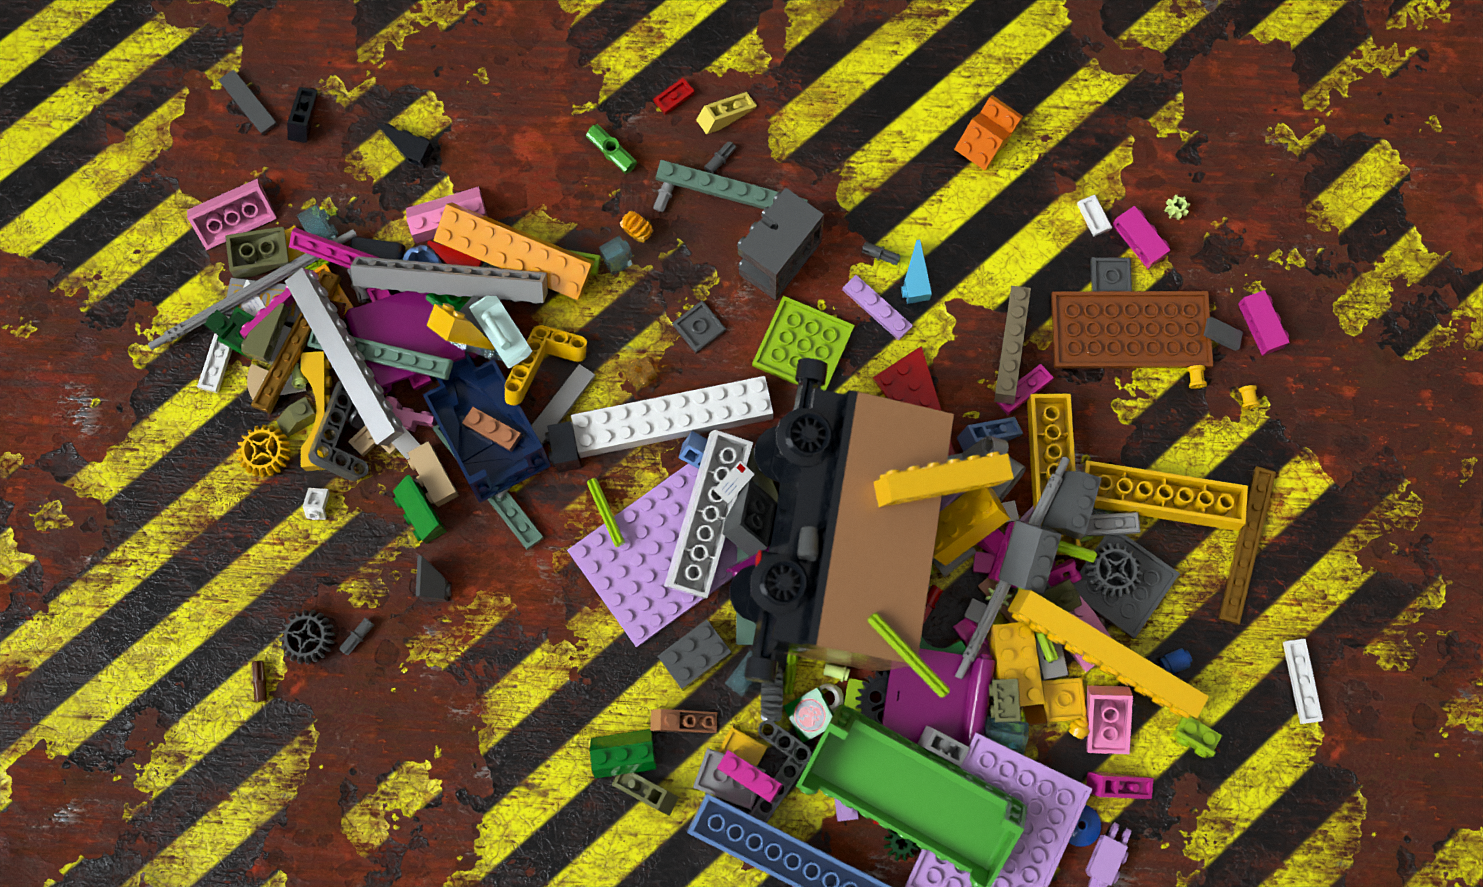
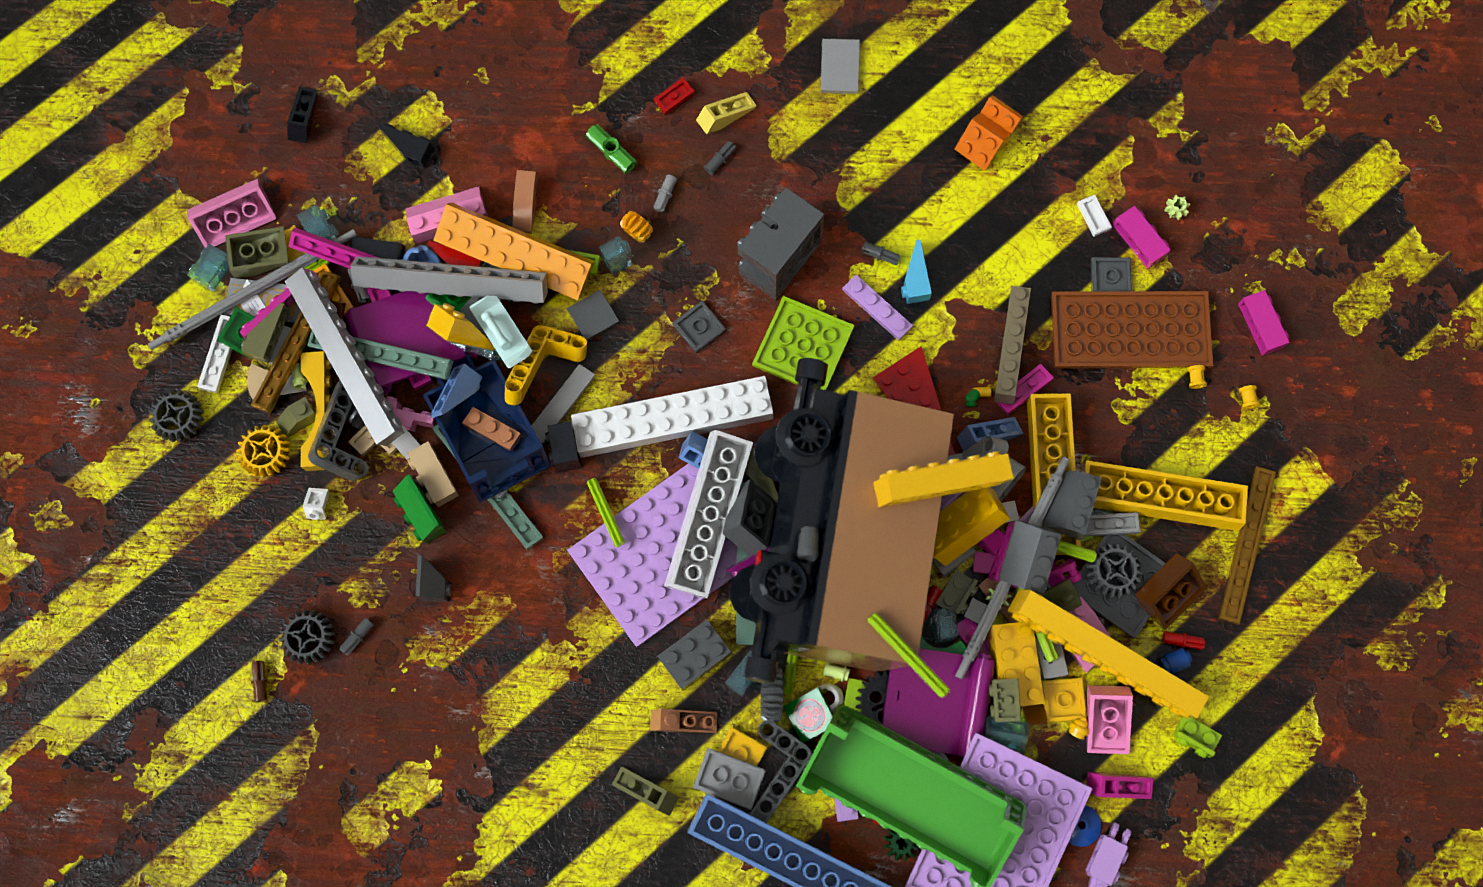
(161, 420): none -> dark grey gear
(209, 267): none -> clear light blue brick
(219, 324): dark green bracket -> none
(248, 102): dark grey tile -> none
(460, 385): none -> medium blue slope
(524, 200): none -> nougat slope
(593, 315): none -> dark grey tile
(622, 753): green slope -> none
(640, 372): clear yellow brick -> none
(715, 185): sand green plate -> none
(734, 482): white sticker -> none
(749, 776): dark pink brick -> none
(840, 66): none -> light grey tile
(943, 745): light grey brick -> none
(944, 626): none -> clear light blue brick
(957, 593): none -> olive bracket
(975, 393): none -> arm
(1171, 591): none -> reddish brown slope
(1183, 640): none -> red axle
(1223, 333): dark grey tile -> none
(1302, 681): white plate -> none

